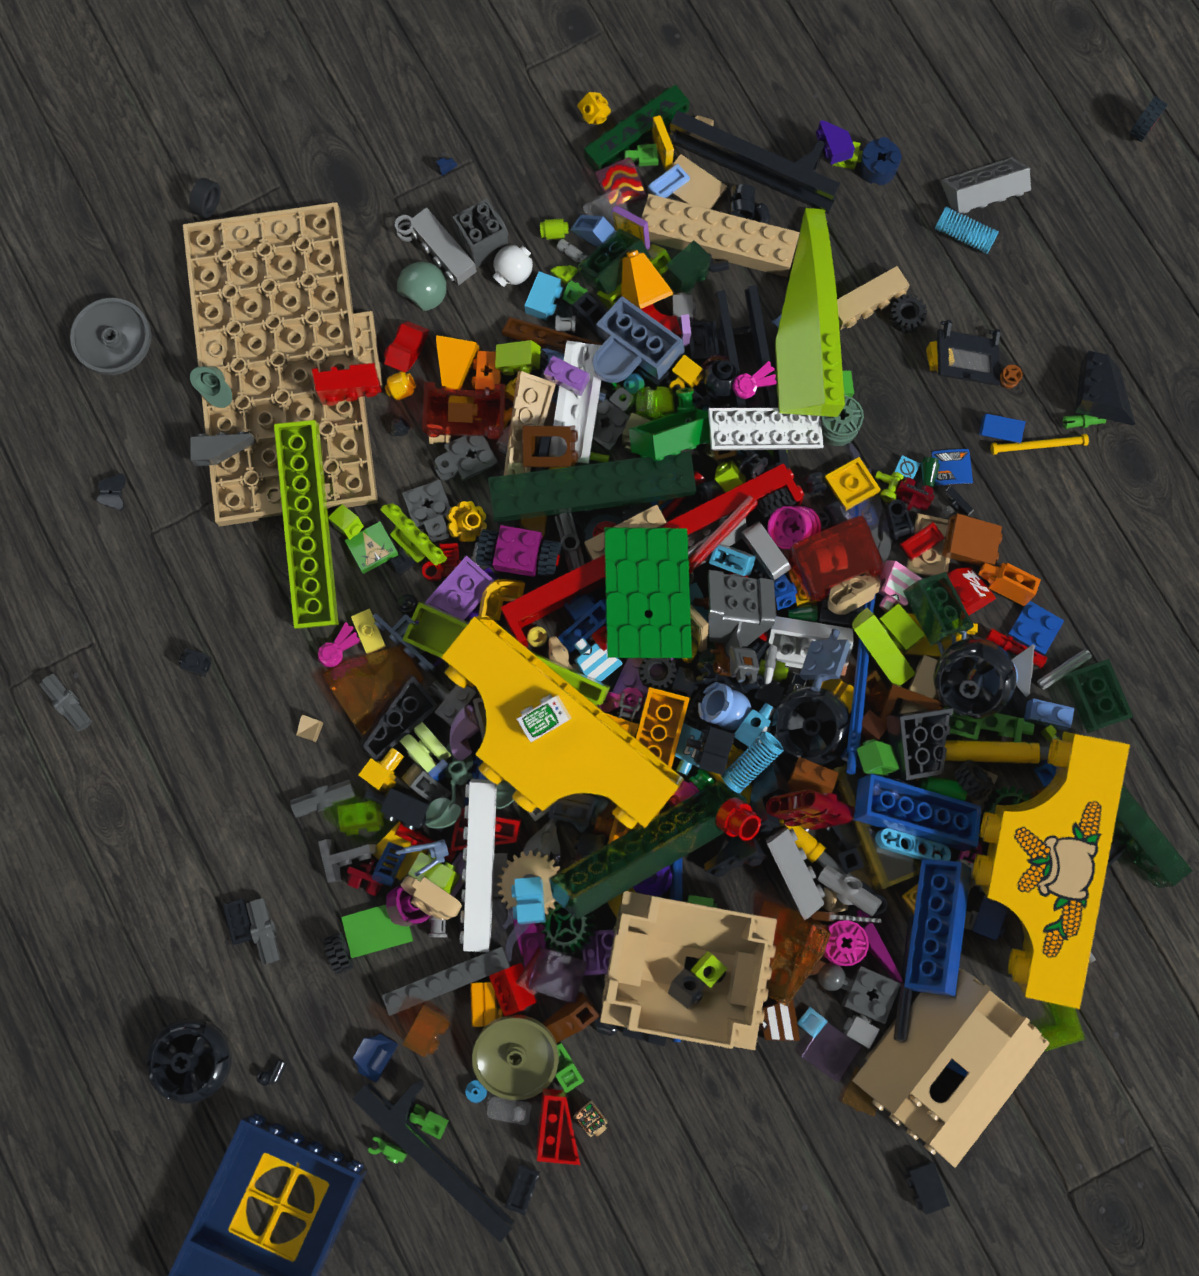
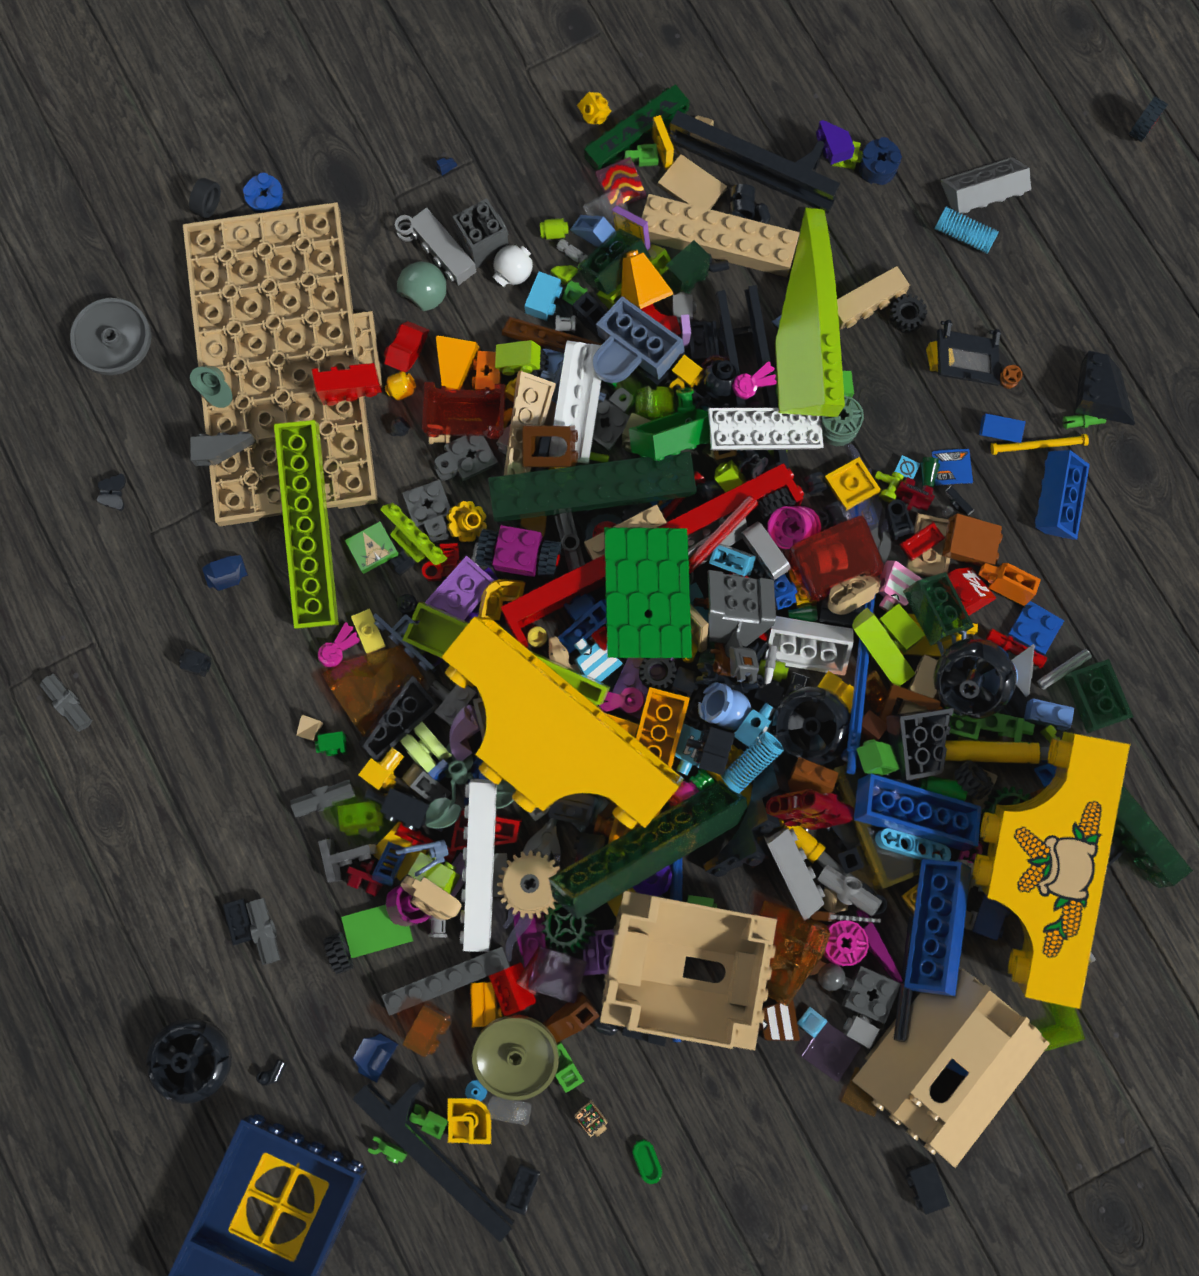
(225, 572): none -> dark blue slope
(261, 183): none -> blue plate
(331, 744): none -> green brick
(346, 522): lime brick -> none
(462, 409): reddish brown brick -> none
(468, 1121): none -> yellow brick
(529, 900): medium azure brick -> none
(544, 717): brick -> none
(555, 1131): red wedge -> none
(566, 375): medium lavender brick -> none
(634, 382): dark azure tile -> none
(635, 708): dark grey piece -> none
(647, 1161): none -> green tile
(669, 182): light blue tile -> none
(686, 988): black brick -> none
(717, 969): lime brick -> none
(738, 819): red piece -> none
(825, 659): sand blue plate -> none
(1062, 494): none -> blue slope

